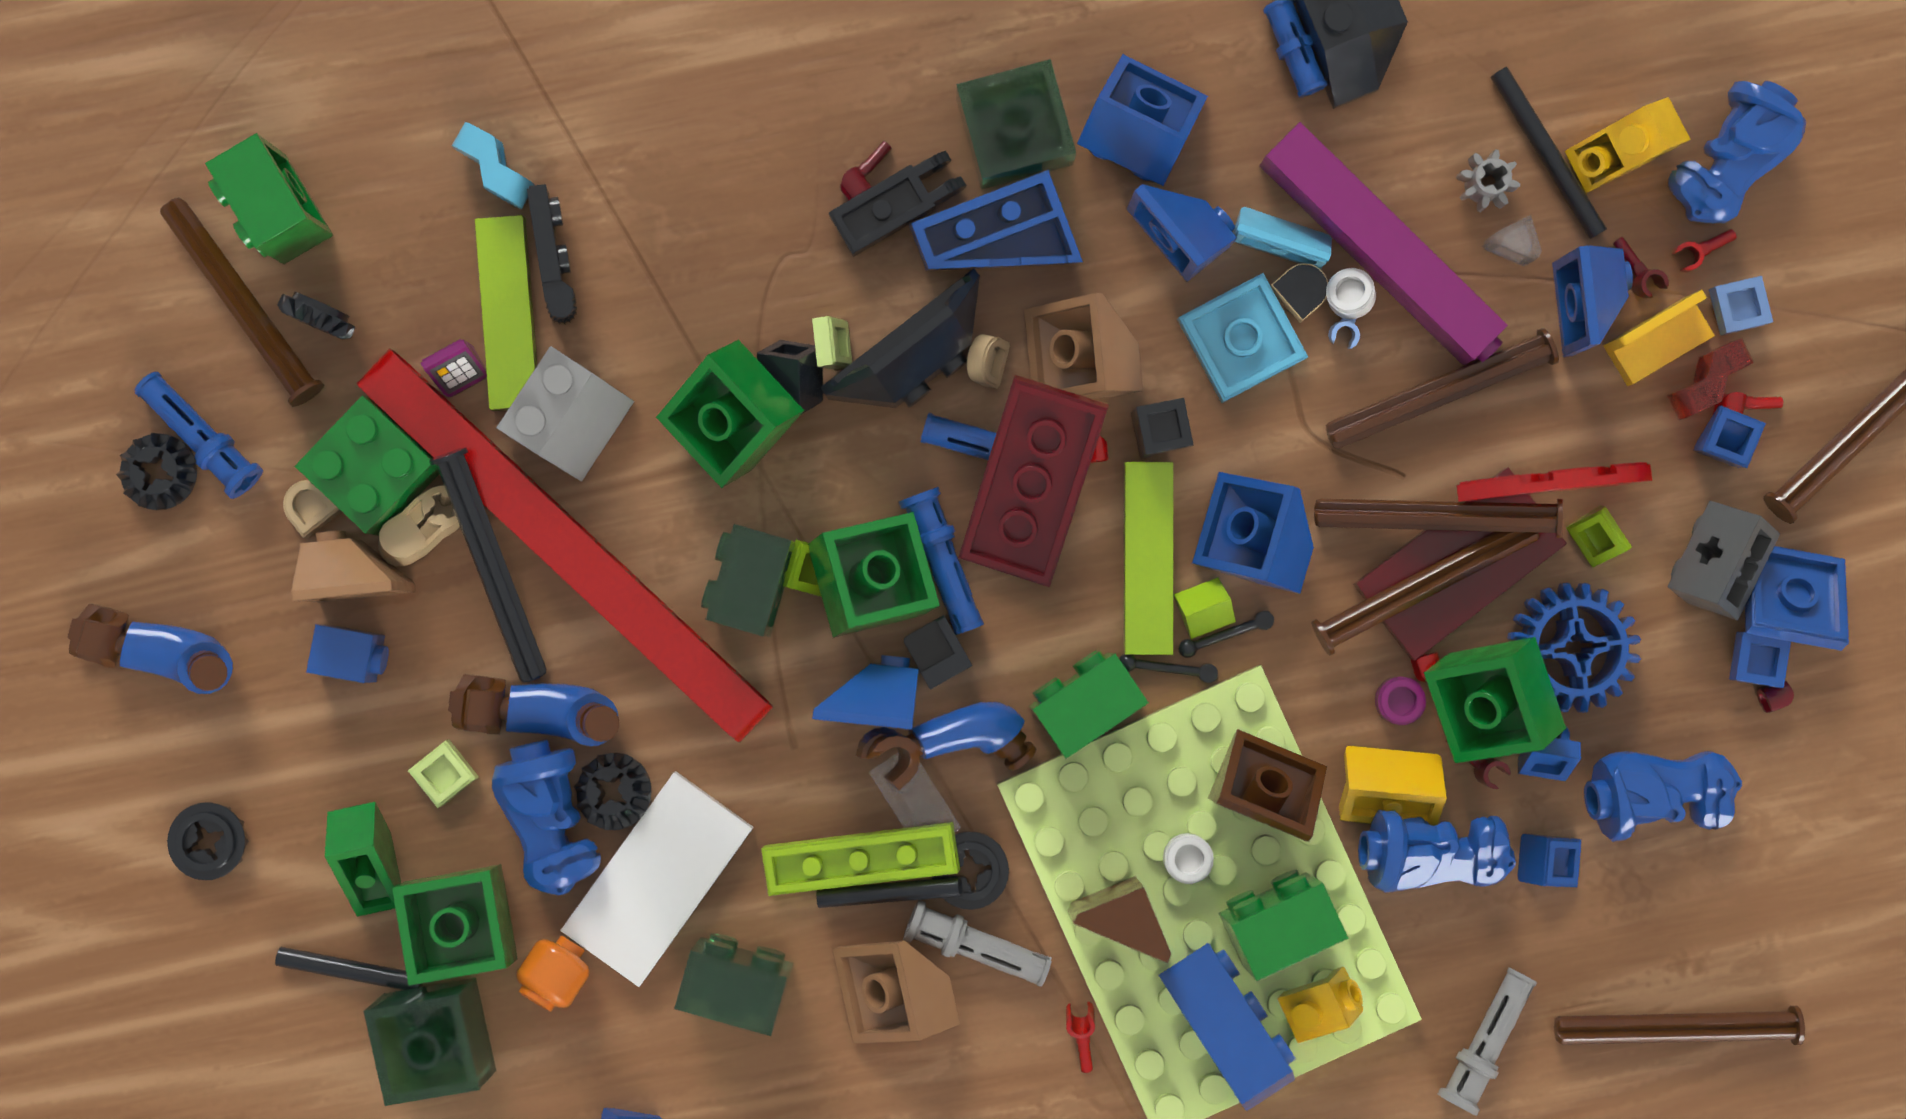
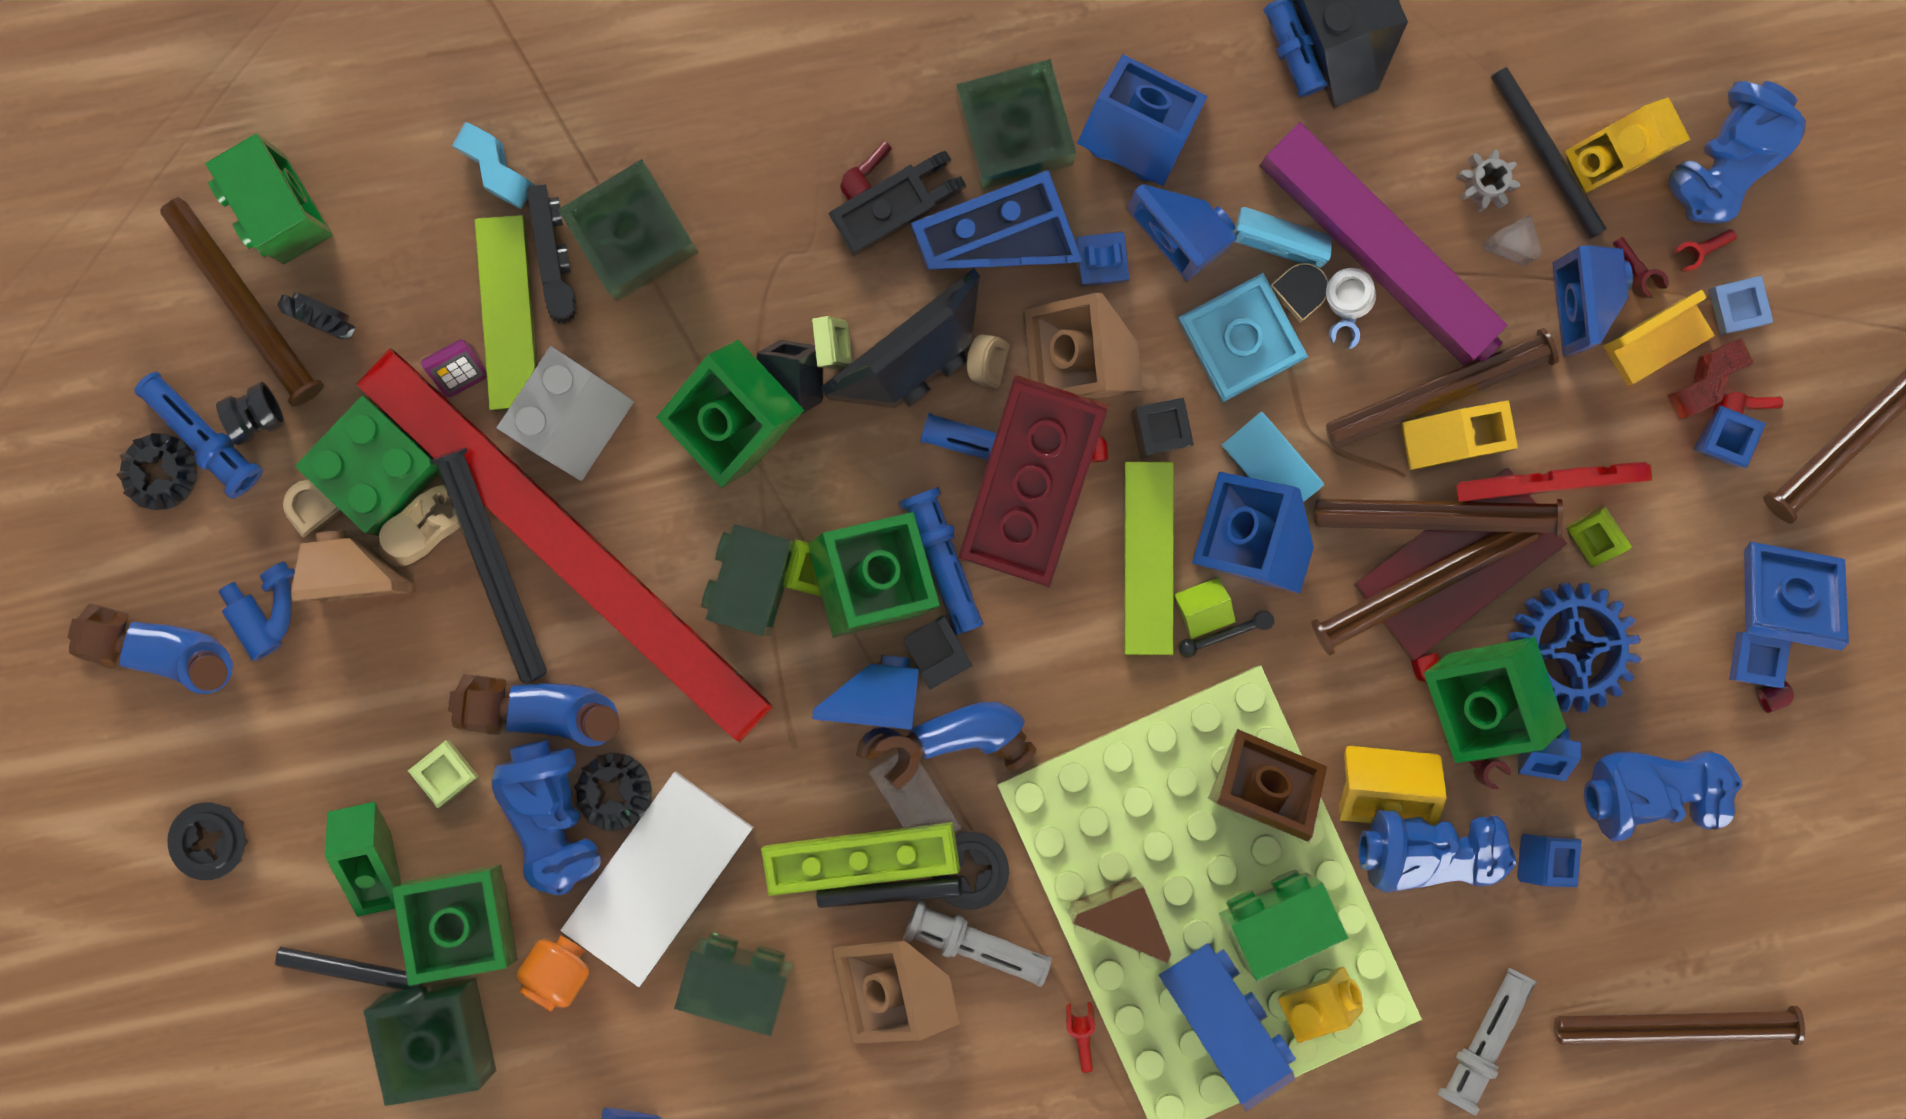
(247, 619): none -> blue plant
(250, 413): none -> black wheel
(347, 654): blue brick -> none
(628, 230): none -> clear green brick
(1087, 702): green brick -> none
(1103, 259): none -> blue tile
(1188, 858): white tile -> none
(1206, 672): black hinge -> none
(1269, 456): none -> medium azure slope
(1400, 700): magenta tile -> none
(1459, 435): none -> yellow slope
(1723, 559): dark grey brick -> none

